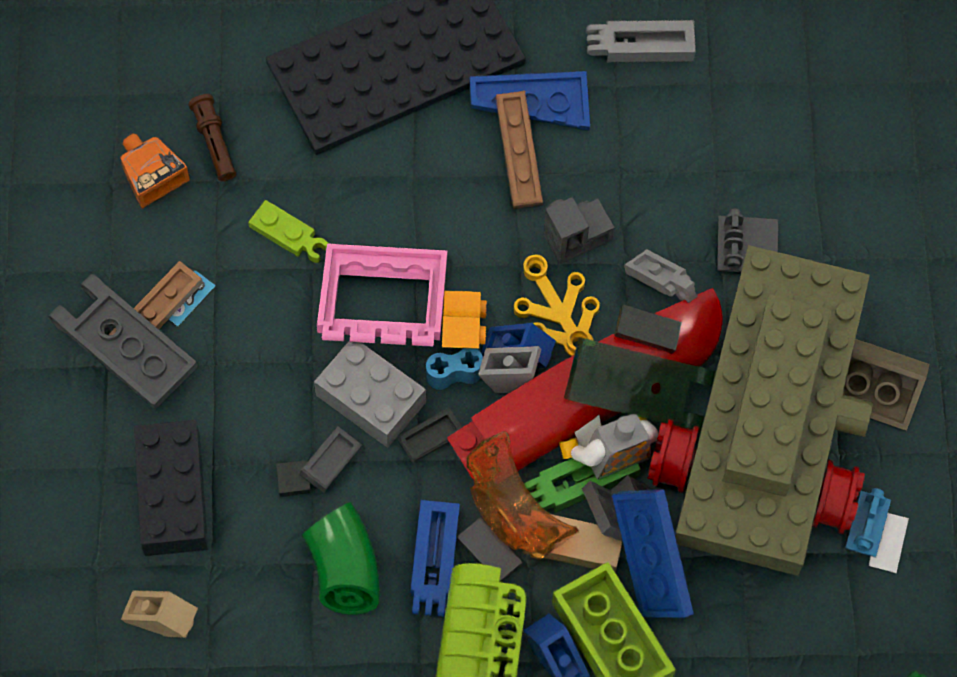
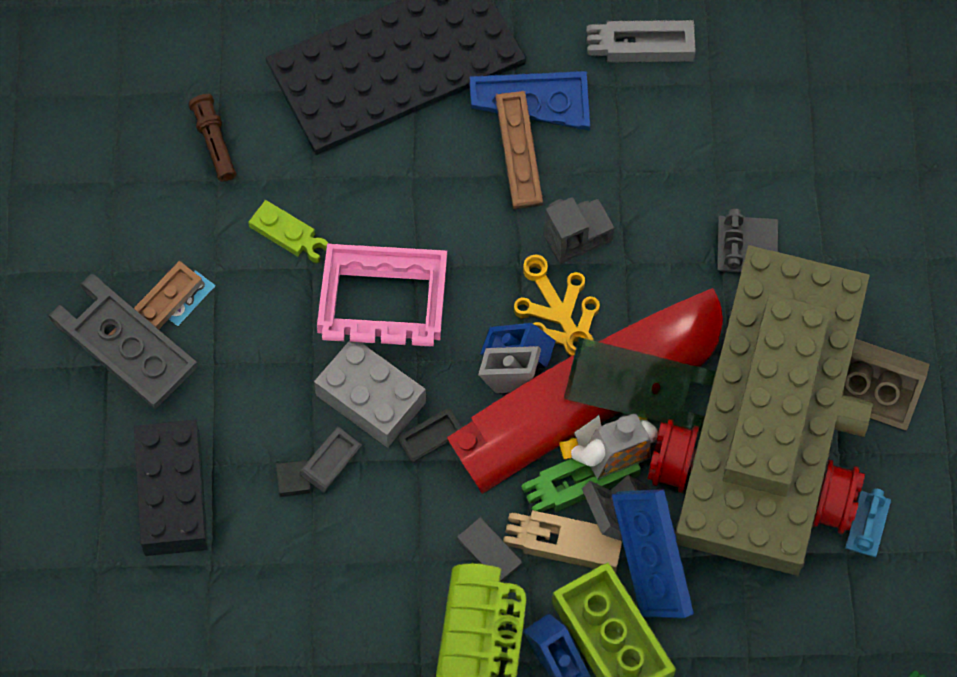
(152, 169): orange torso -> none
(160, 613): tan slope -> none
(344, 562): green brick -> none
(434, 549): blue hinge -> none
(453, 368): dark azure axle -> none
(462, 320): light orange brick -> none
(508, 504): clear orange windscreen -> none
(648, 328): pearl dark grey tile -> none
(661, 275): light grey hinge -> none
(890, 544): white sticker -> none

